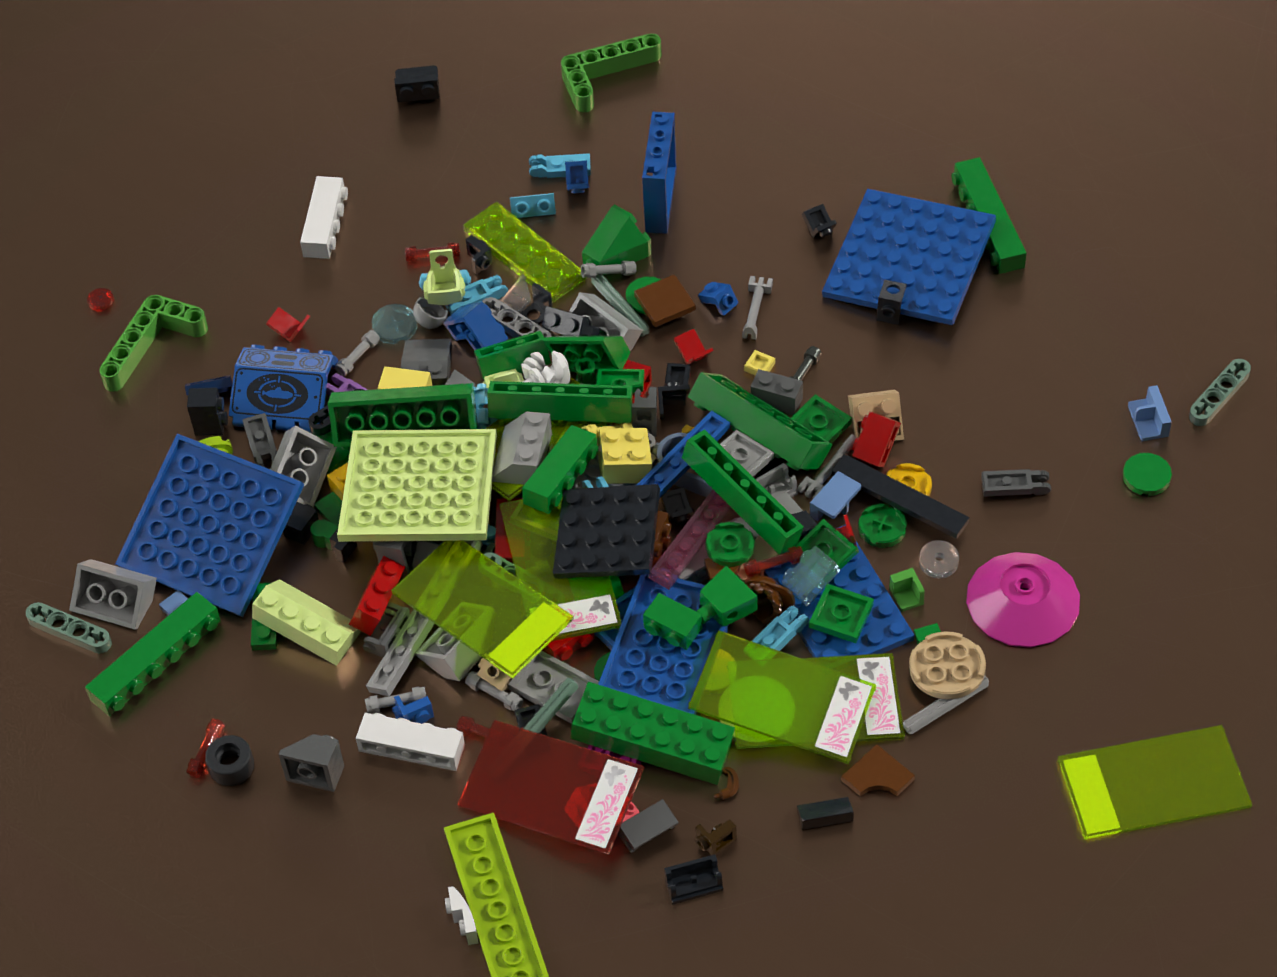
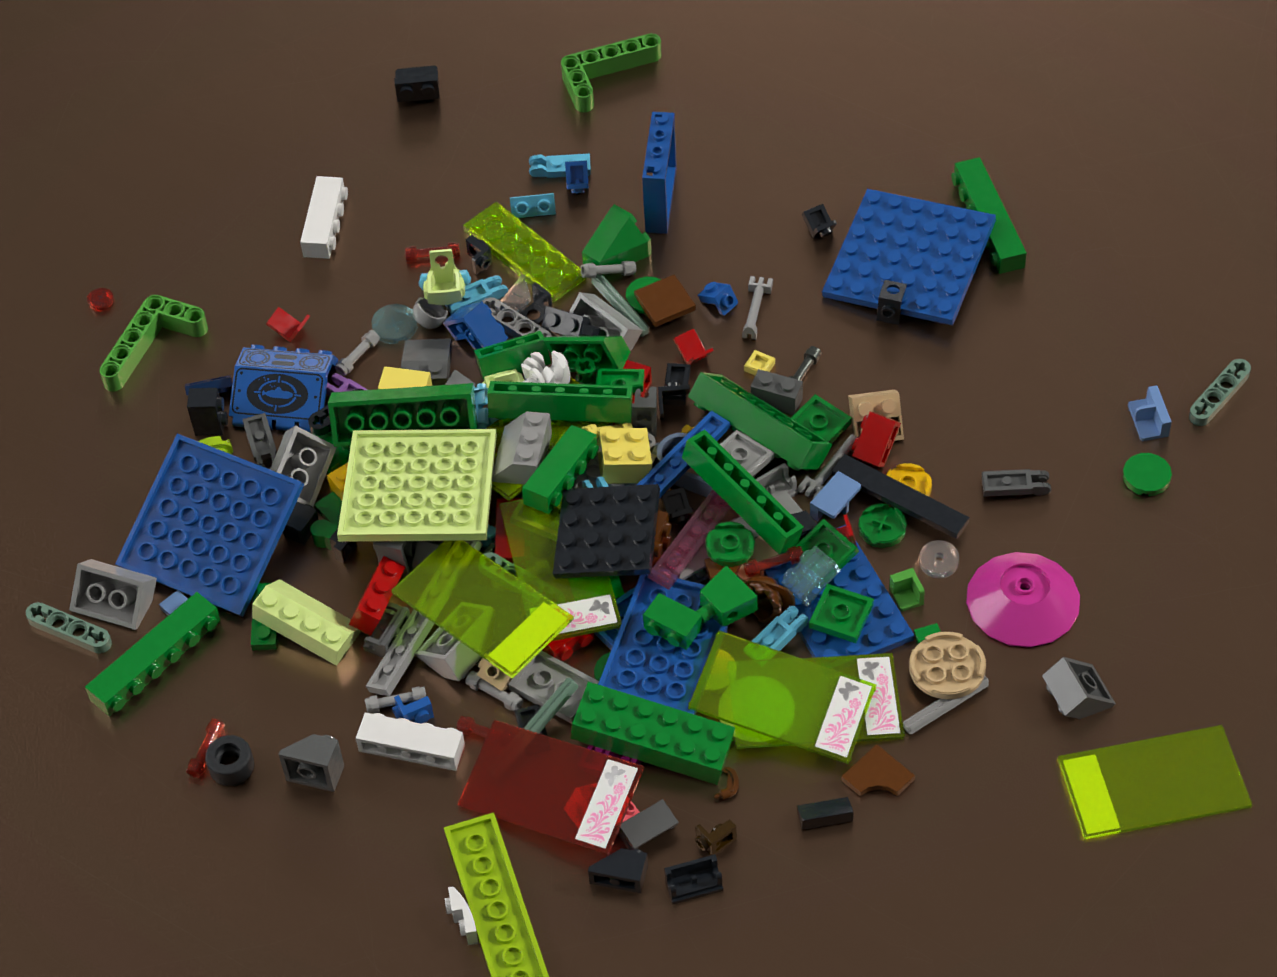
(620, 870): none -> black slope
(1077, 688): none -> dark grey slope

